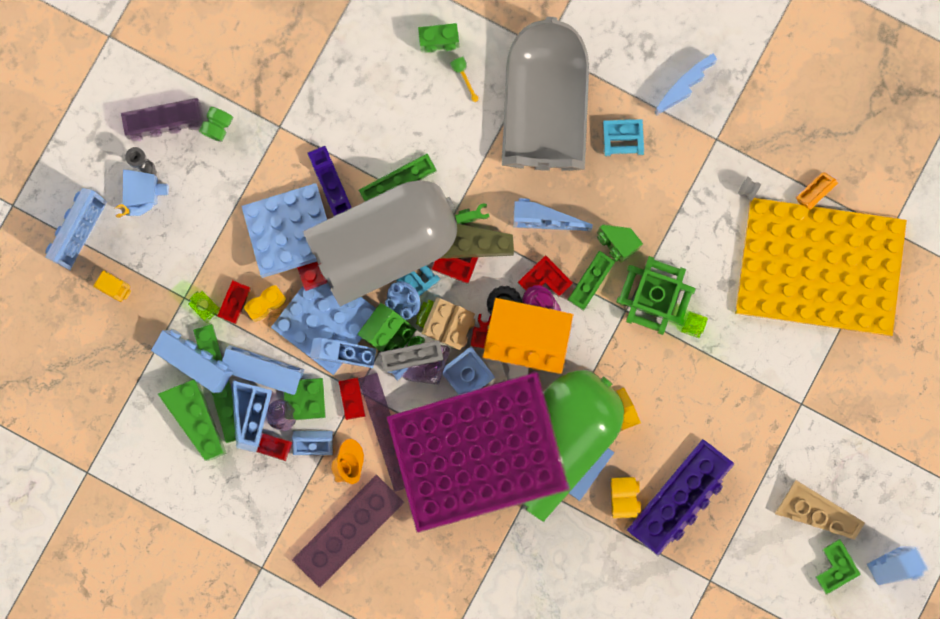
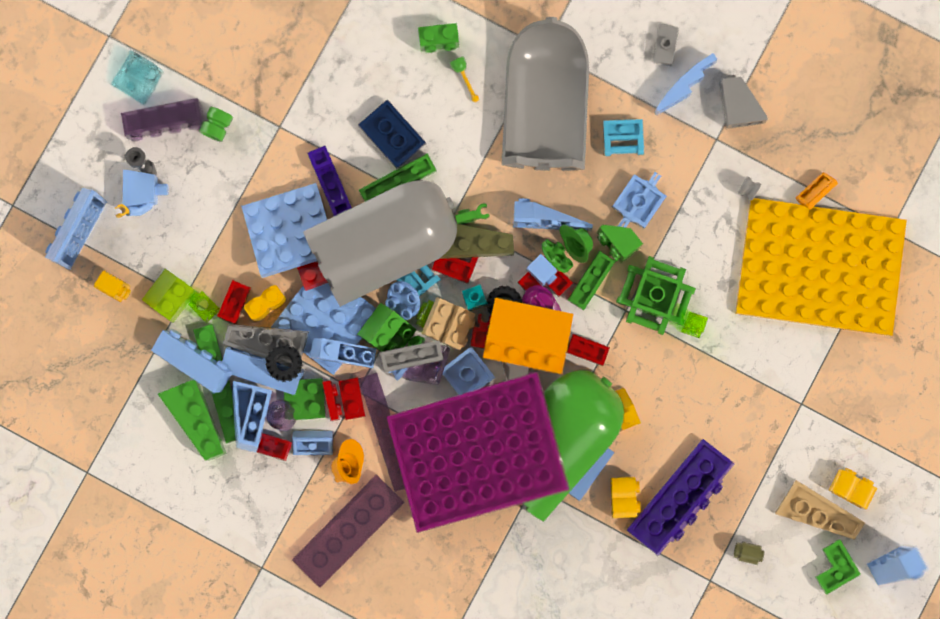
(137, 77): none -> clear light blue slope
(169, 295): none -> lime slope
(263, 339): none -> light grey wing
(288, 374): none -> black tyre
(330, 393): none -> red plate
(392, 134): none -> dark blue plate
(474, 298): none -> teal brick
(542, 270): none -> light blue brick
(555, 255): none -> bright green dish
(577, 242): none -> bright green piece
(587, 350): none -> red plate
(639, 201): none -> light blue plate
(665, 45): none -> light grey plate
(739, 104): none -> light grey slope
(748, 553): none -> olive brick
(852, 488): none -> yellow brick

